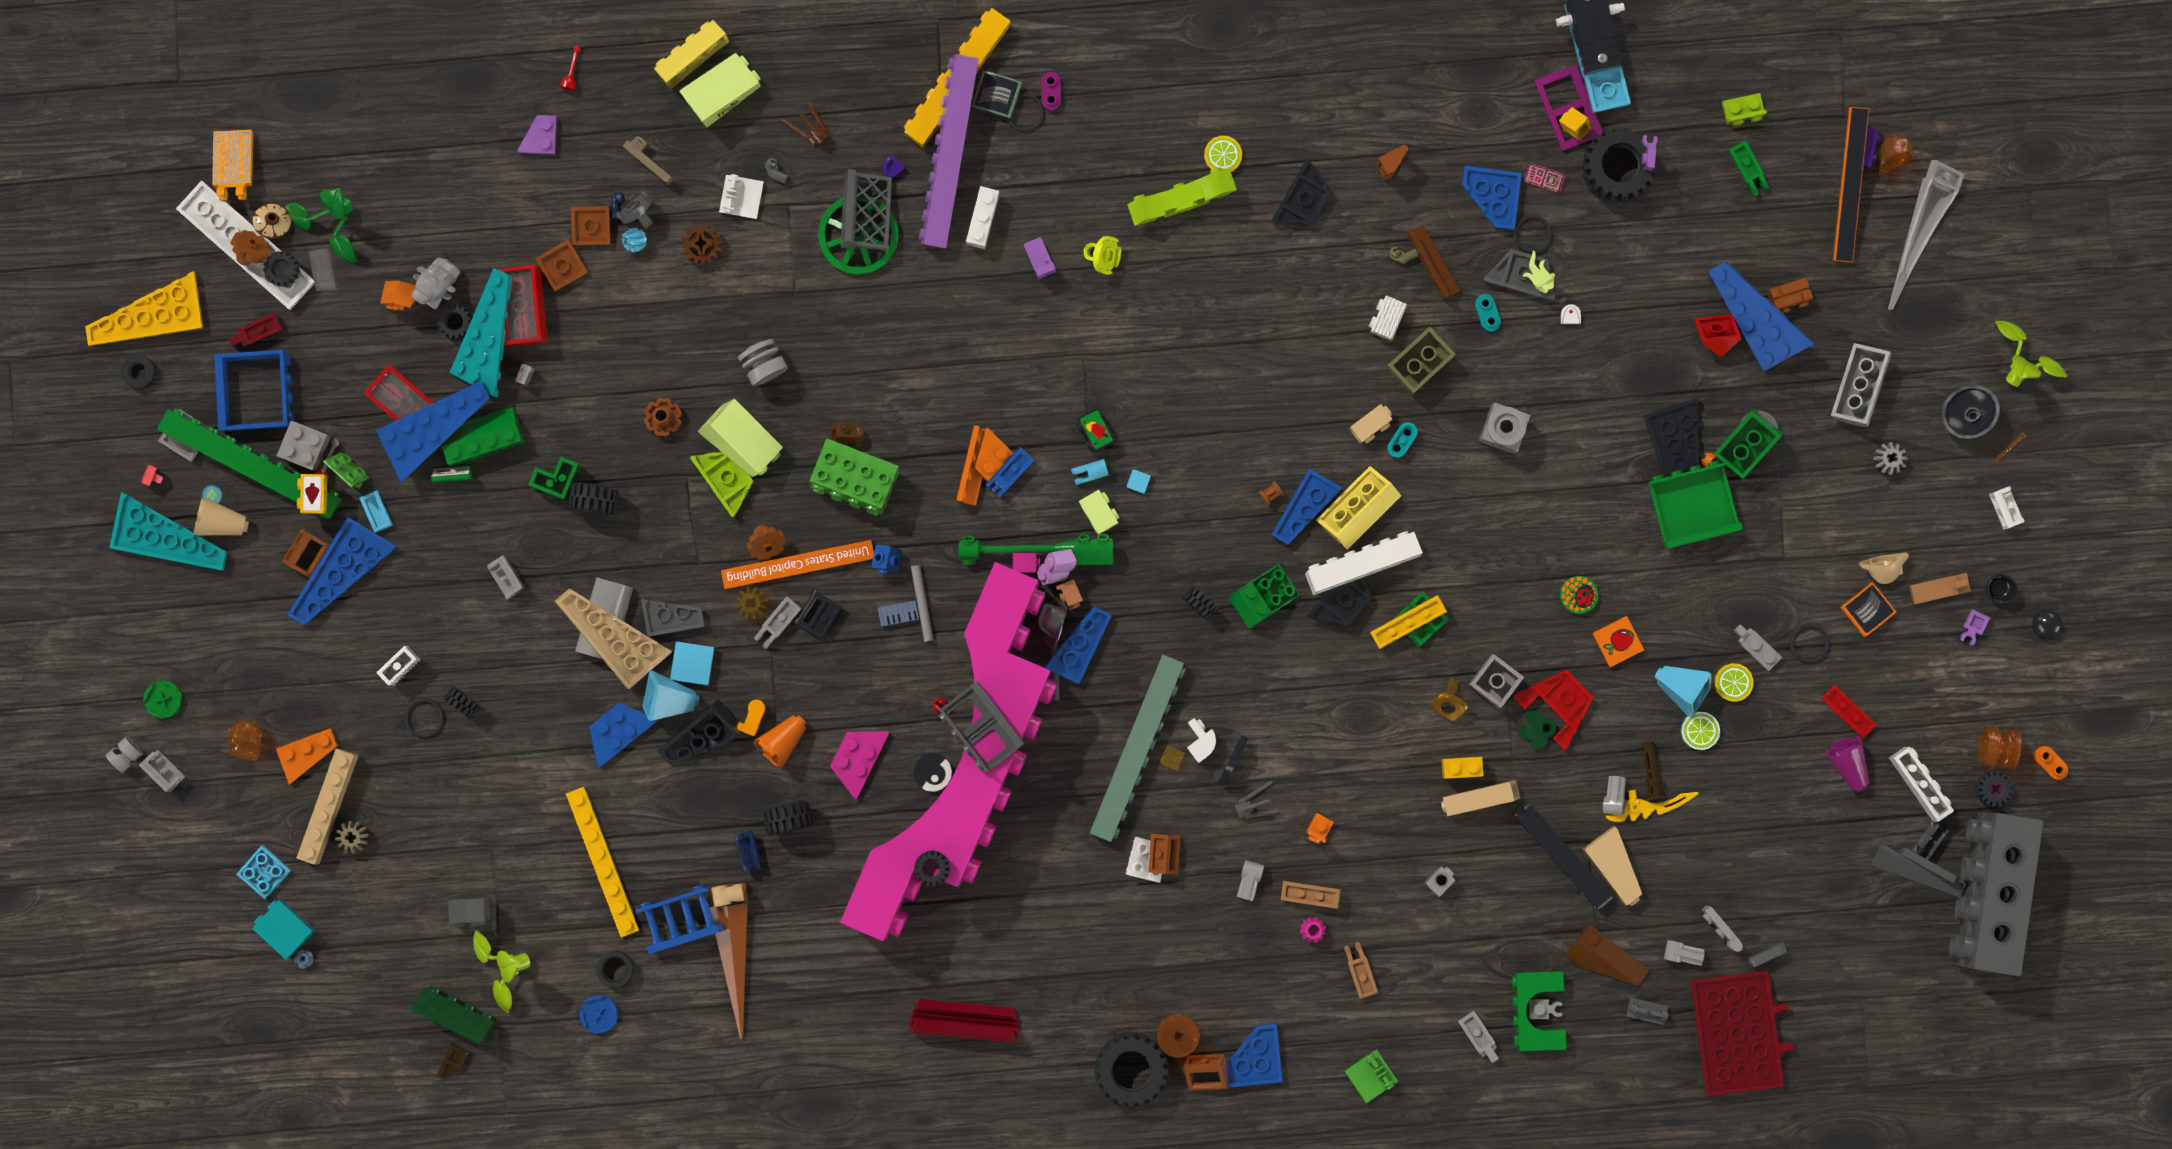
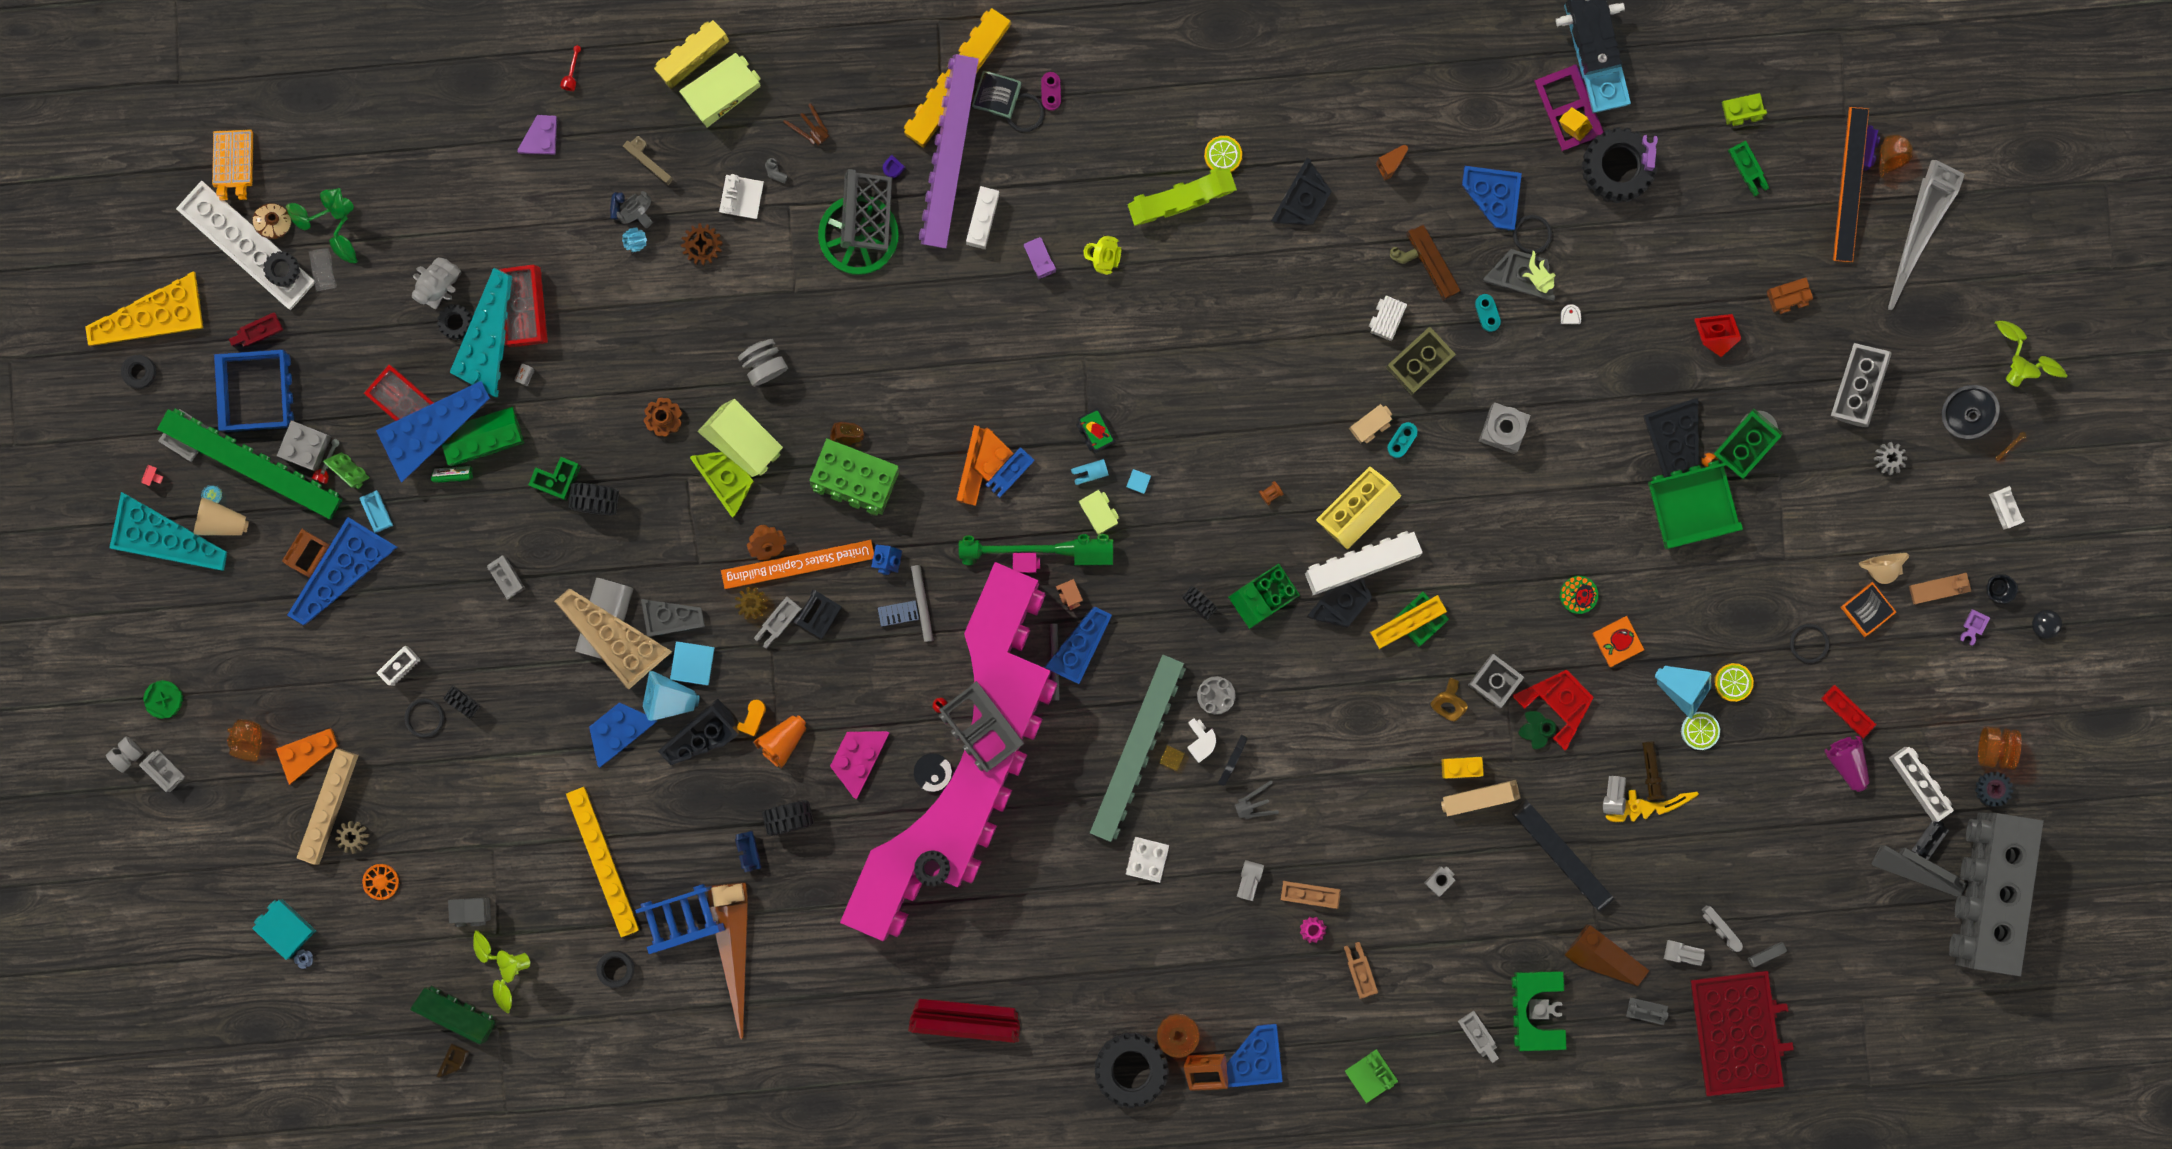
(249, 247): dark orange plant -> none
(264, 872): medium azure tile -> none
(313, 494): brick -> none
(380, 882): none -> orange wheel
(397, 295): orange brick -> none
(561, 265): dark orange plate -> none
(591, 225): dark orange plate -> none
(599, 1014): blue tile -> none
(1051, 622): flat silver piece -> none
(1056, 567): lavender brick -> none
(1160, 854): dark orange tile -> none
(1216, 695): none -> light grey dish
(1306, 503): blue wing -> none
(1319, 828): orange bracket -> none
(1544, 177): clear pink tile -> none
(1613, 864): tan slope -> none
(1757, 647): light grey hinge -> none
(1762, 324): blue wing -> none
(2051, 763): orange plate -> none

